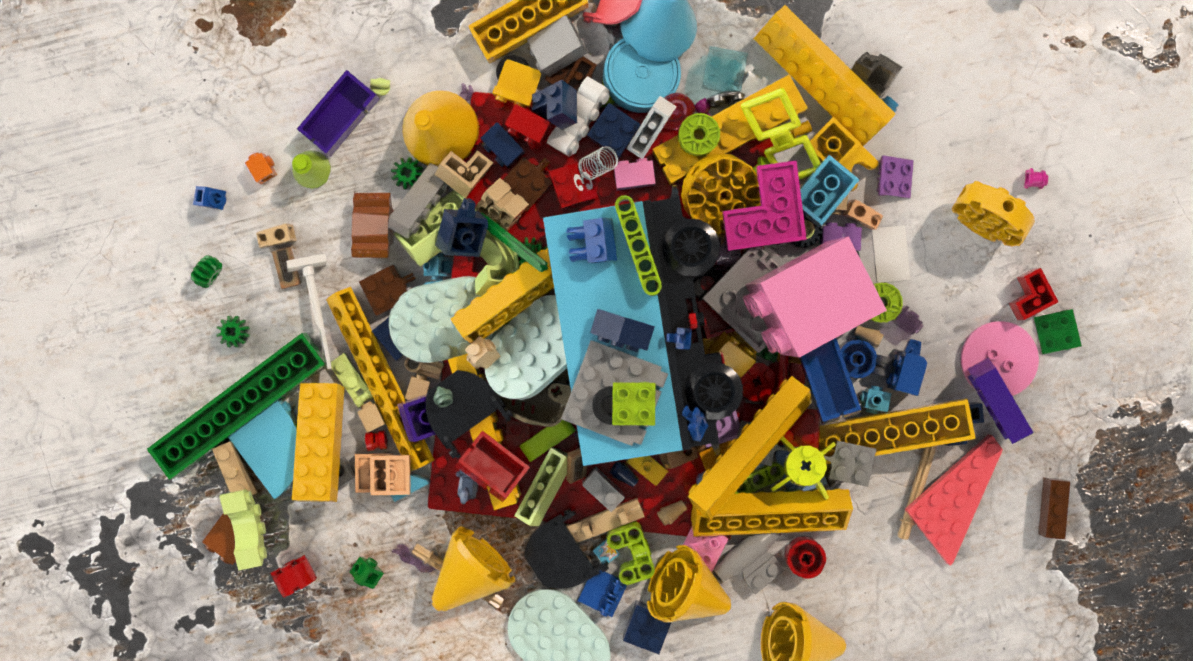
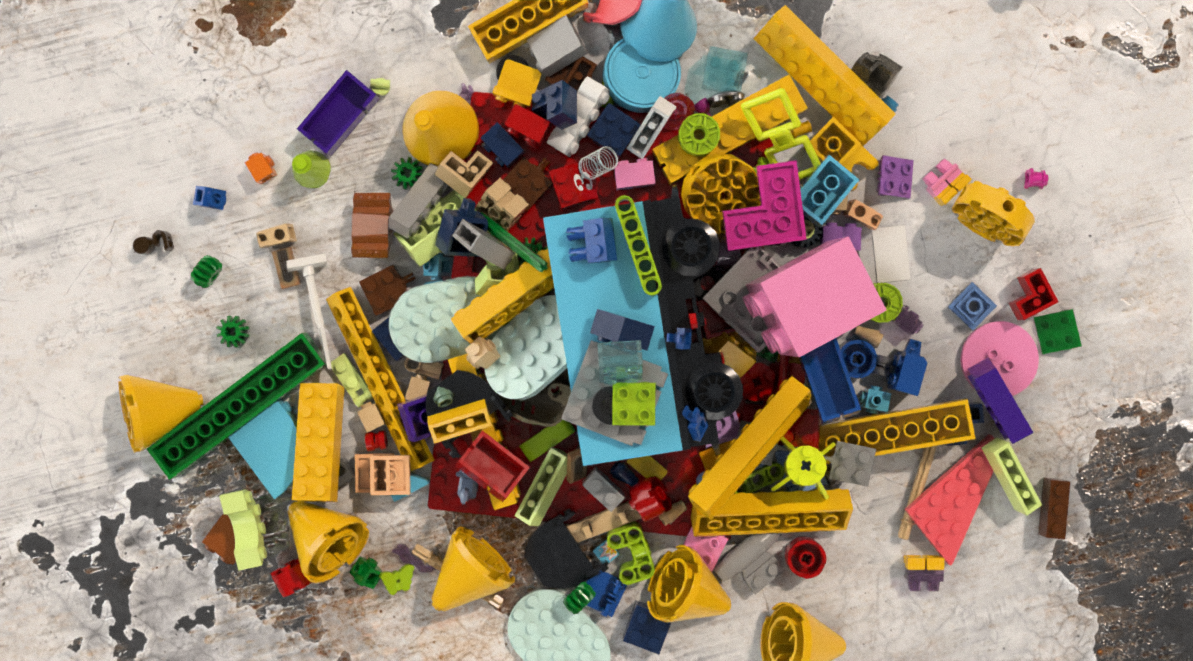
(146, 245): none -> dark brown leg
(154, 408): none -> yellow cone
(234, 468): tan brick -> none
(325, 539): none -> yellow cone
(403, 576): none -> lime animal
(459, 421): none -> yellow brick
(483, 244): none -> light grey brick
(579, 598): none -> green gear
(620, 362): none -> clear light blue piece
(650, 498): none -> red brick
(677, 458): medium nougat torso -> none
(924, 568): none -> hips
(947, 184): none -> bright pink hips
(960, 306): none -> medium blue piece
(1011, 476): none -> yellowish green brick

